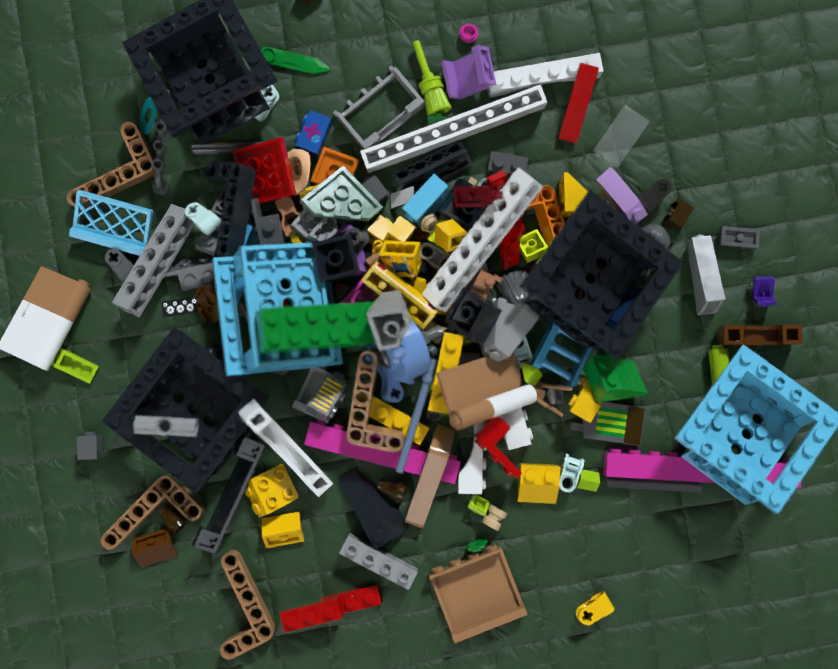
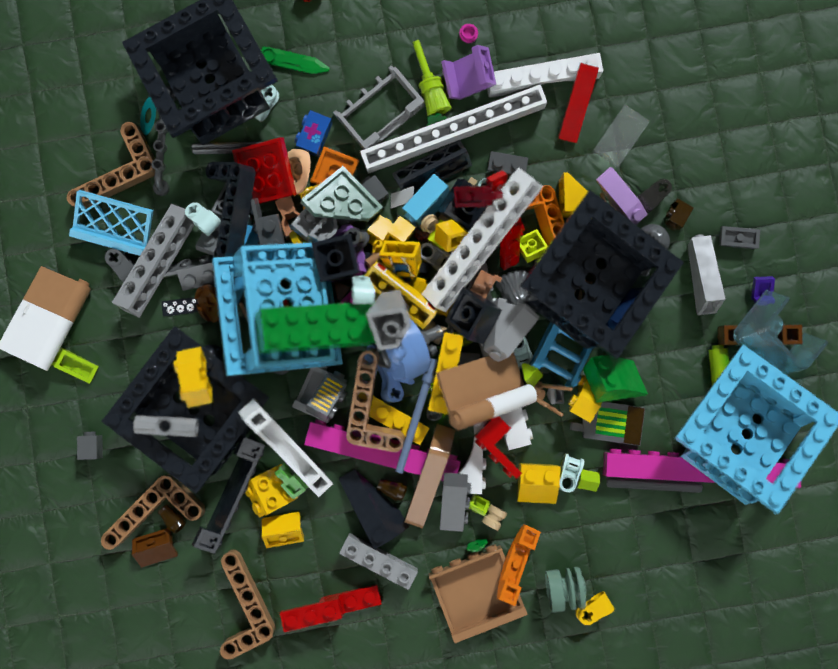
(192, 377): none -> yellow brick
(291, 483): none -> bright green plate
(362, 290): none -> light aqua piece
(455, 502): none -> brick
(515, 563): none -> orange slope
(565, 589): none -> sand green wheel
(760, 332): none -> clear light blue windscreen

